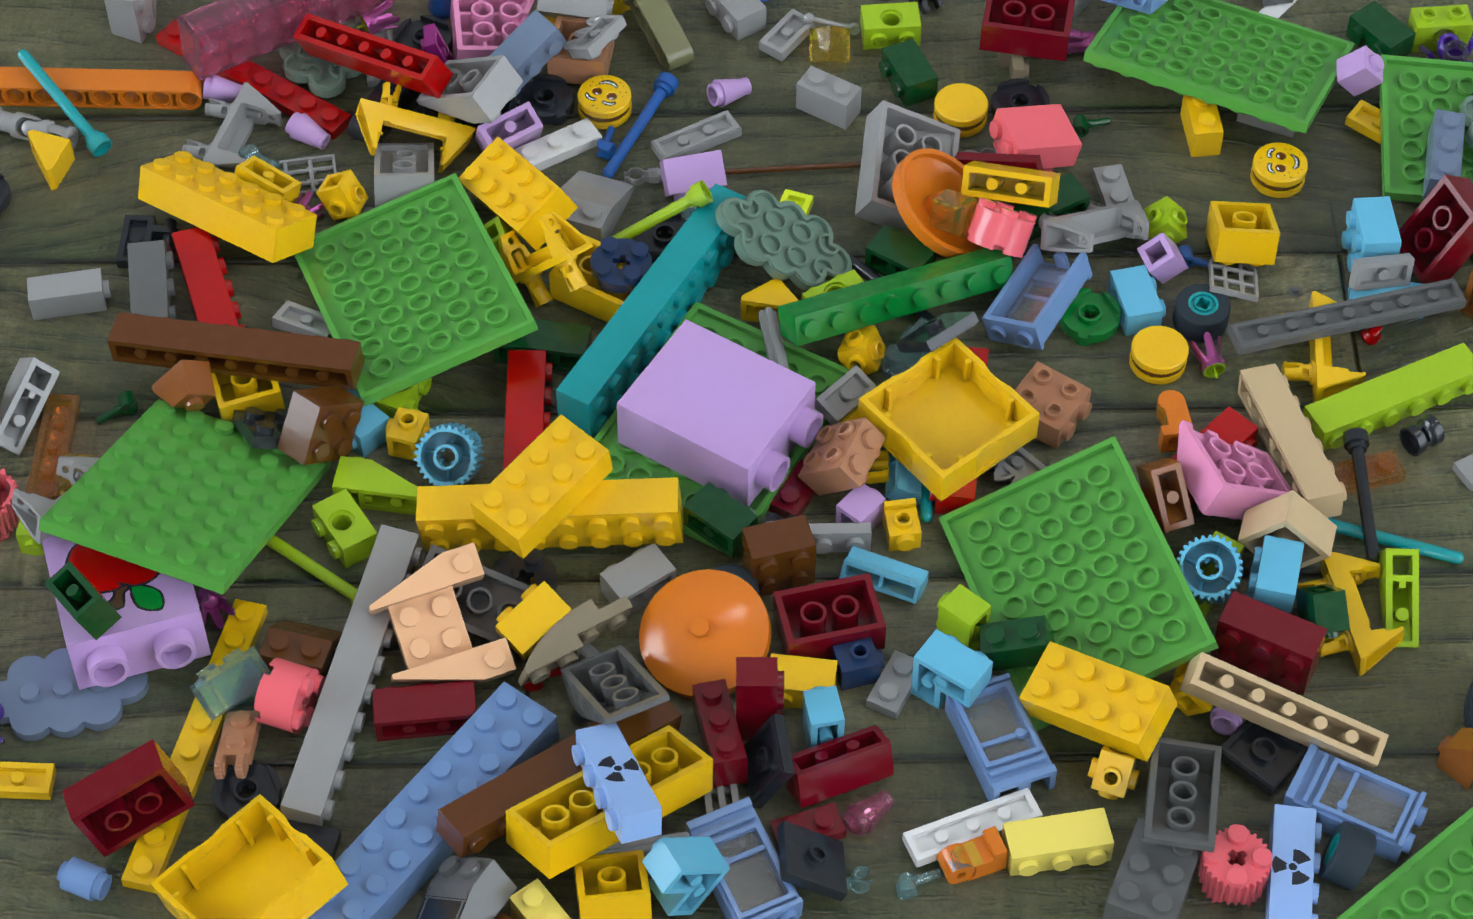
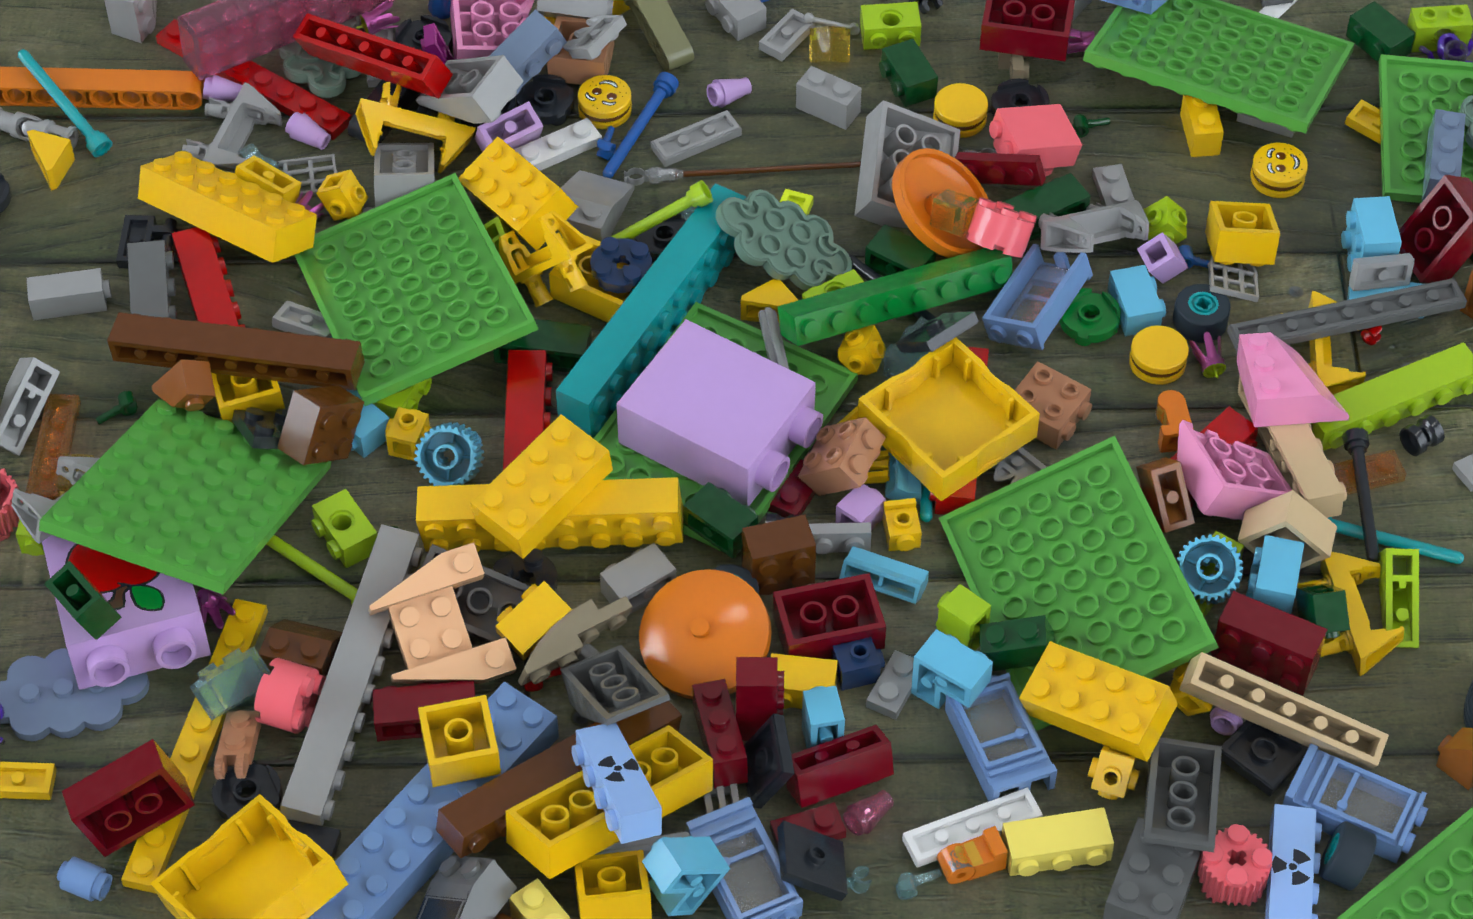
(374, 486): lime slope -> none
(459, 740): none -> yellow brick
(687, 170): lavender brick -> none
(843, 395): light grey plate -> none
(1010, 184): yellow brick -> none
(1282, 384): none -> bright pink wedge
(1360, 70): lavender brick -> none

